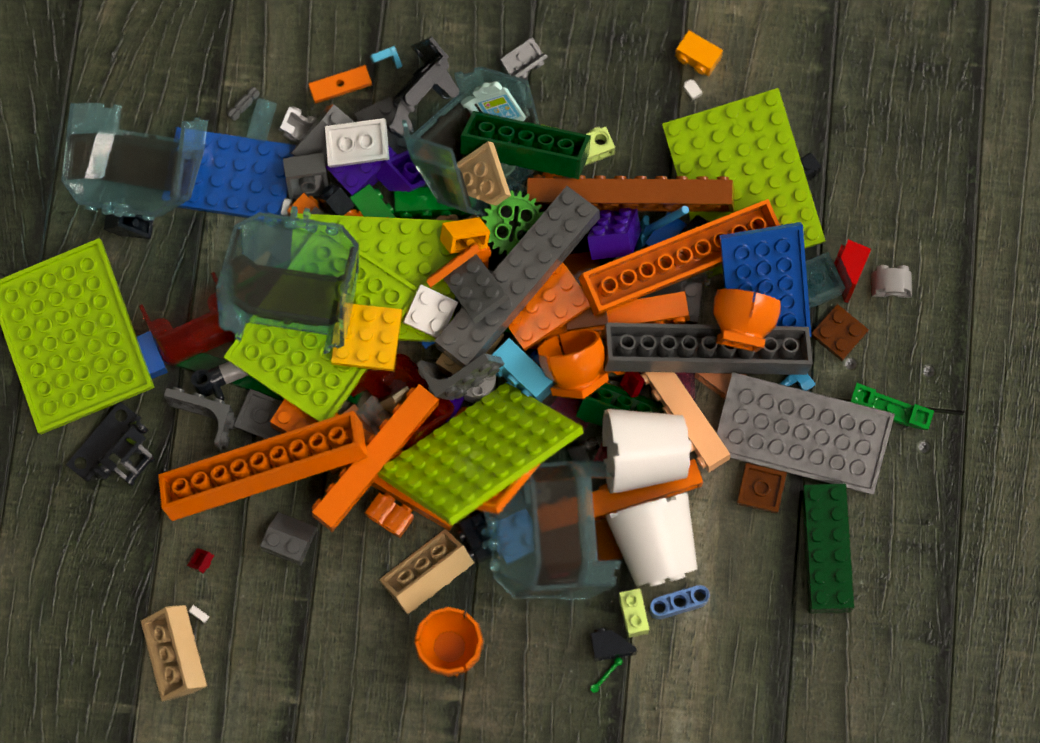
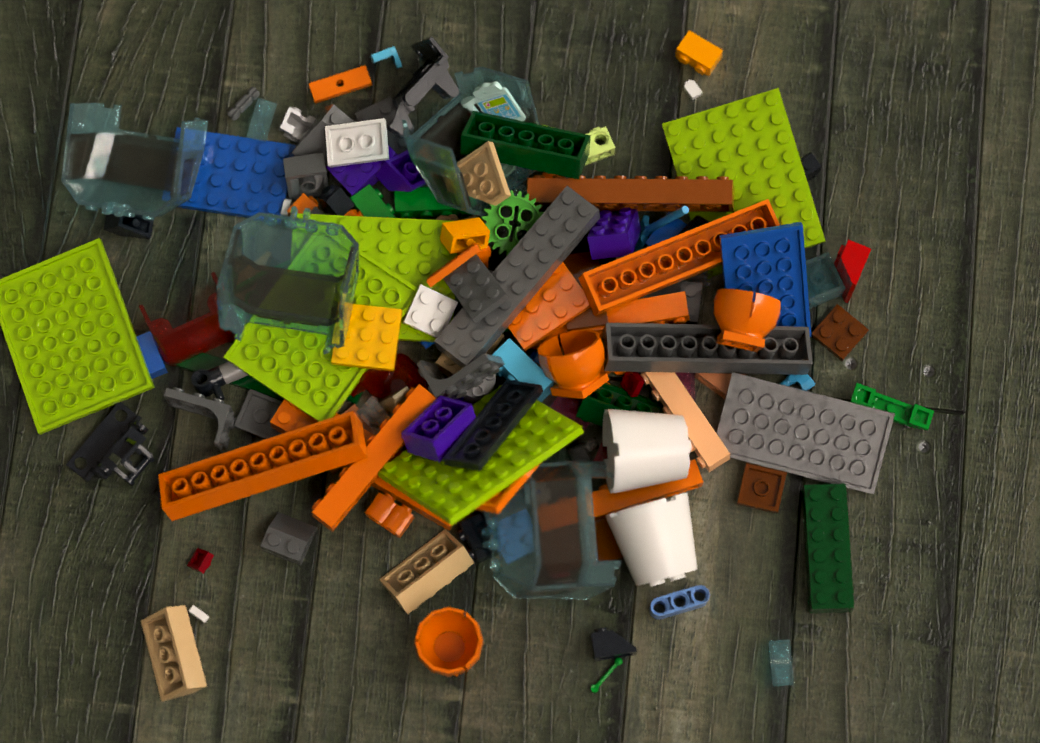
(438, 428): none -> dark purple brick
(492, 425): none -> black plate
(523, 59): bracket -> none
(633, 613): yellowish green brick -> none
(781, 662): none -> clear light blue slope
(891, 282): light grey cylinder -> none

